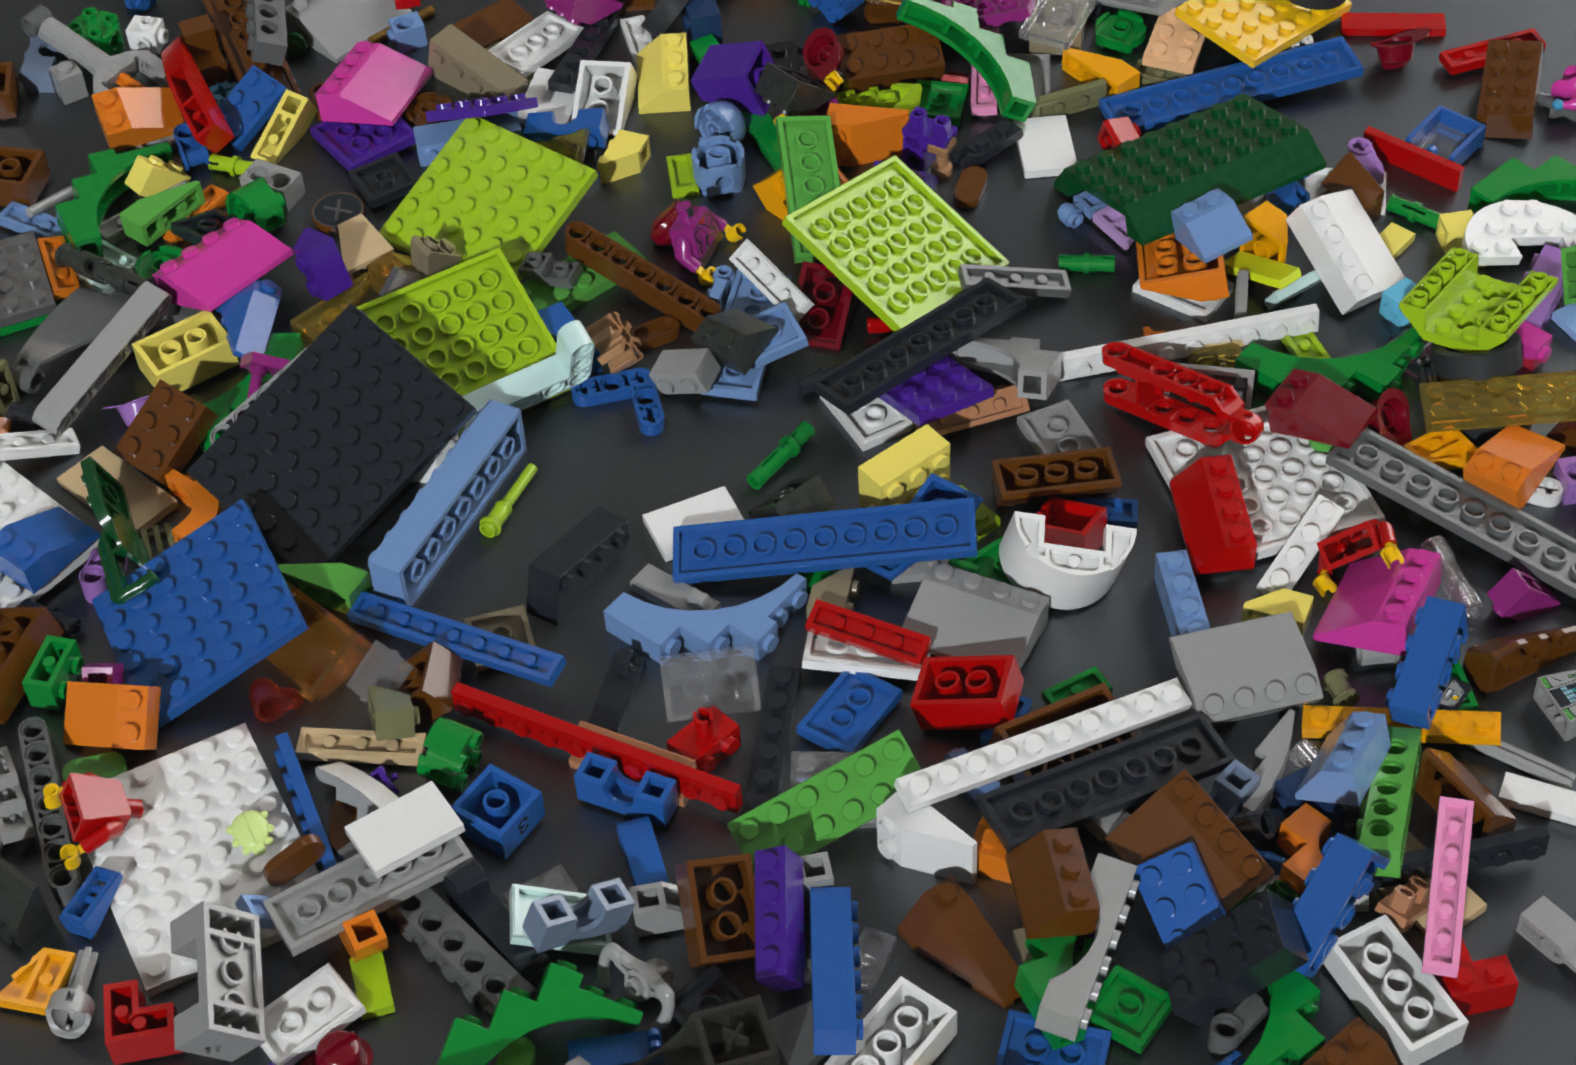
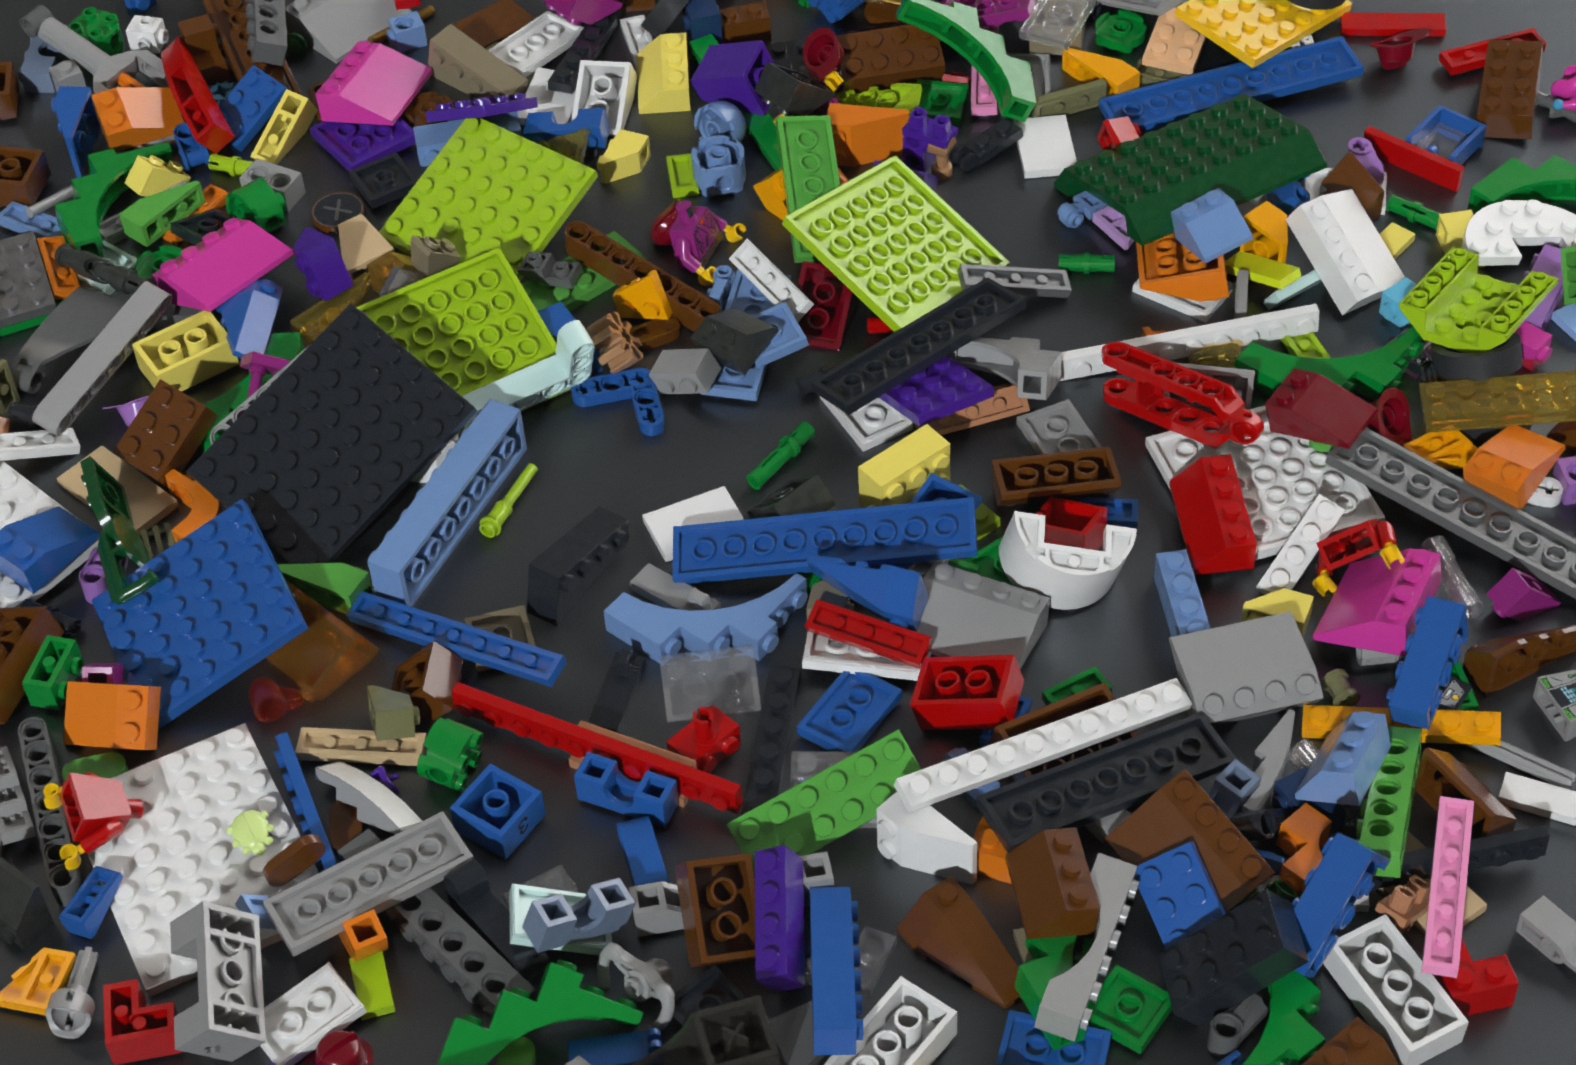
(77, 123): none -> blue slope
(379, 668): clear piece -> none
(404, 829): white tile -> none
(643, 299): none -> light orange wing
(746, 23): none -> reddish brown slope
(888, 593): none -> blue wedge
(970, 187): reddish brown tile -> none

